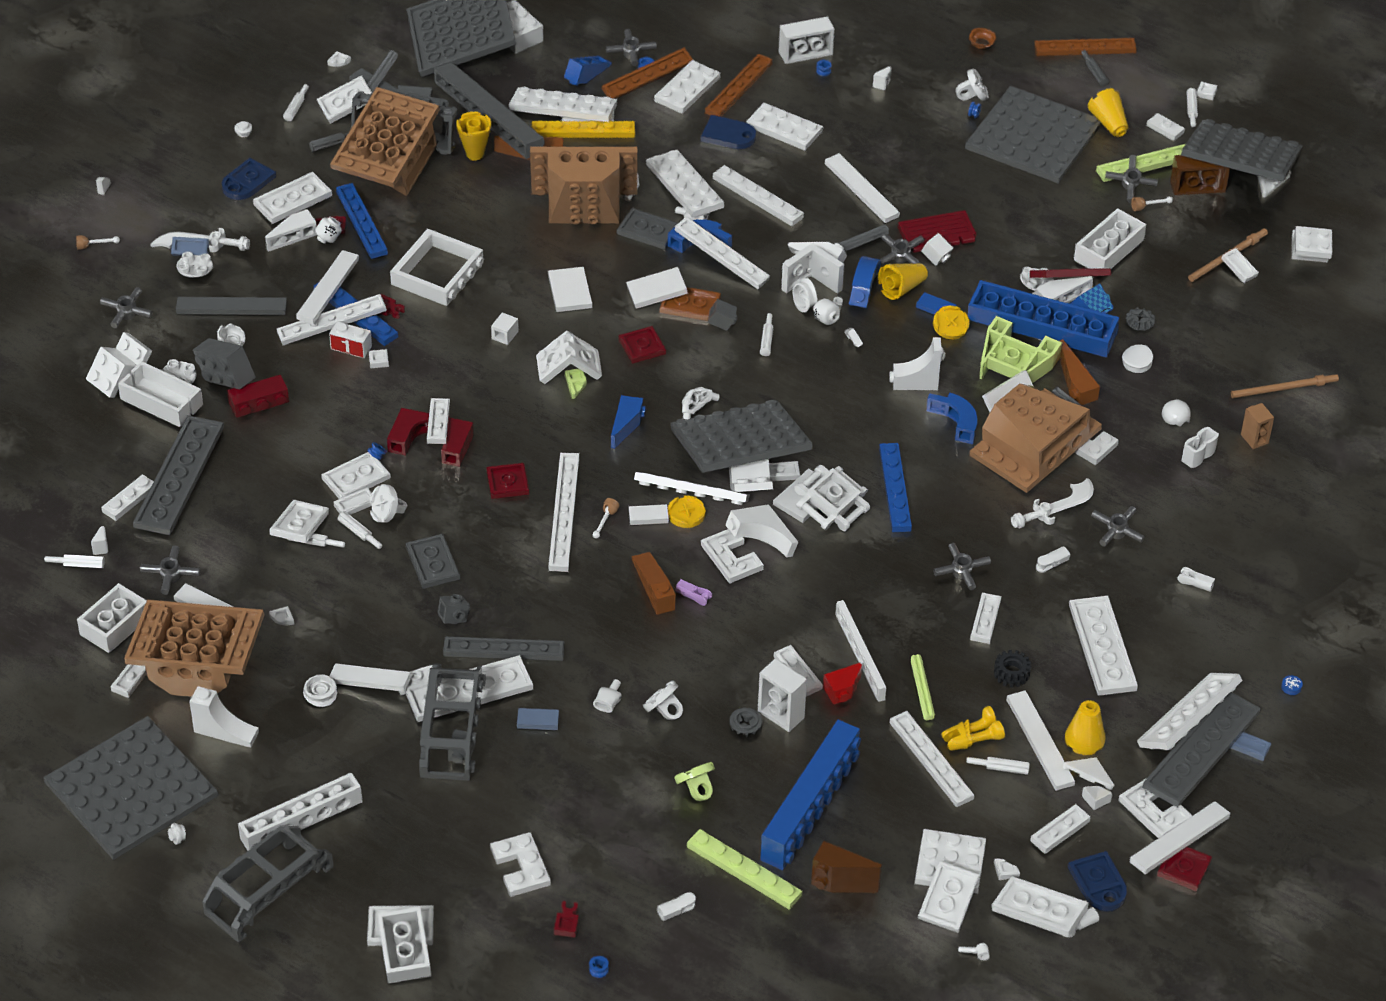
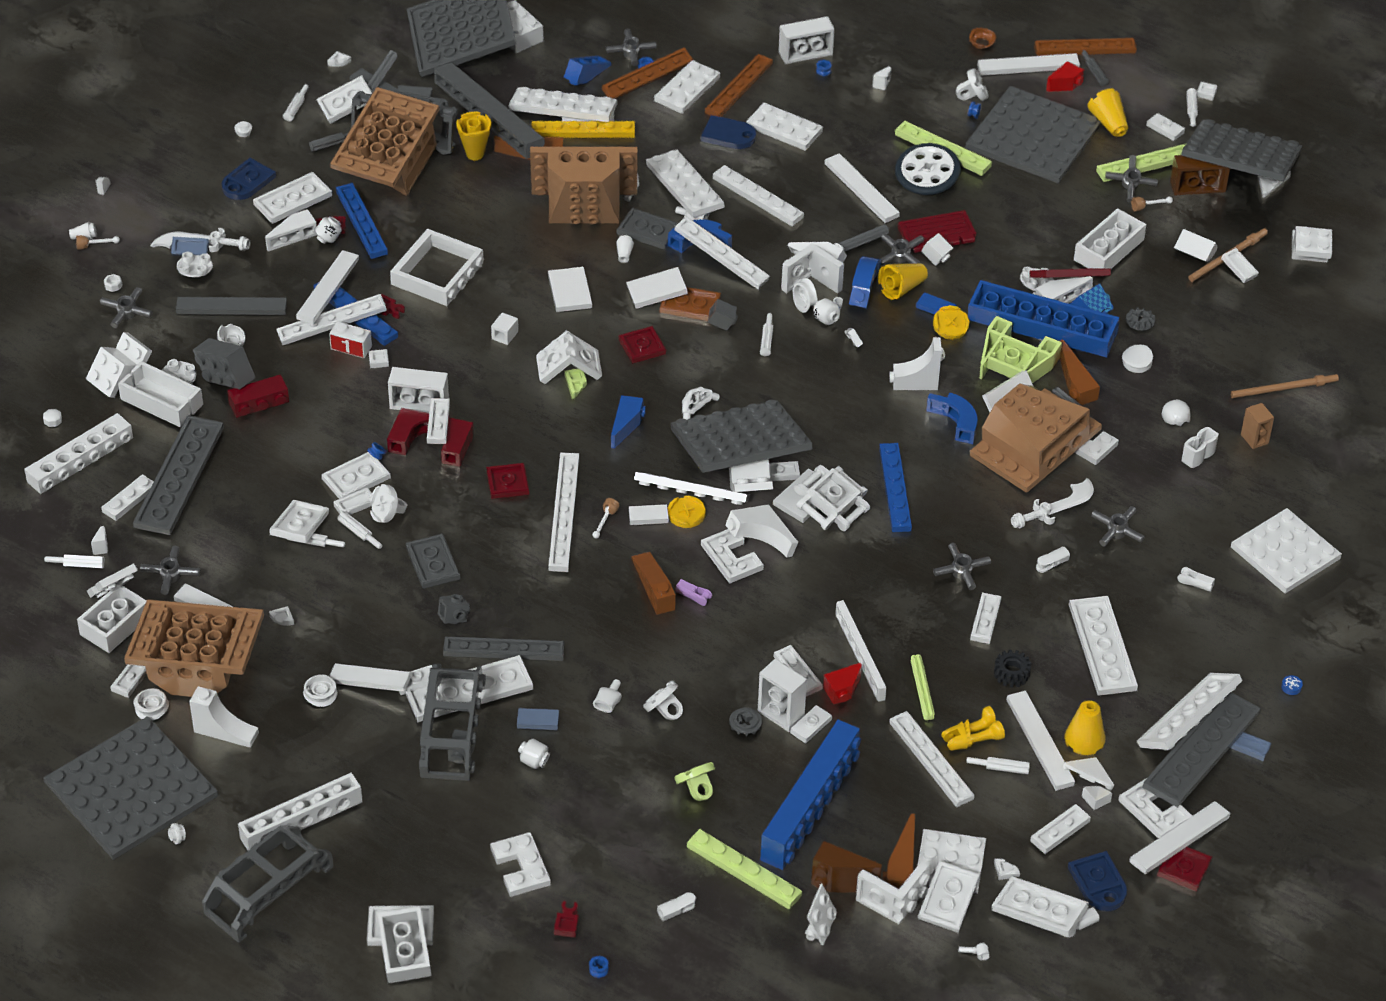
(52, 417): none -> white tile
(78, 453): none -> white brick
(87, 229): none -> white cone
(110, 582): none -> white plate
(113, 282): none -> white tile
(151, 704): none -> white piece
(415, 388): none -> white brick
(534, 753): none -> white head
(624, 247): none -> white cone
(811, 724): none -> white plate
(820, 916): none -> white hinge
(889, 900): none -> white bracket
(901, 861): none -> dark orange slope
(926, 187): none -> wedge
(966, 158): none -> yellowish green plate
(1025, 64): none -> white tile
(1065, 78): none -> red slope
(1196, 245): none -> white brick
(1286, 550): none -> white plate

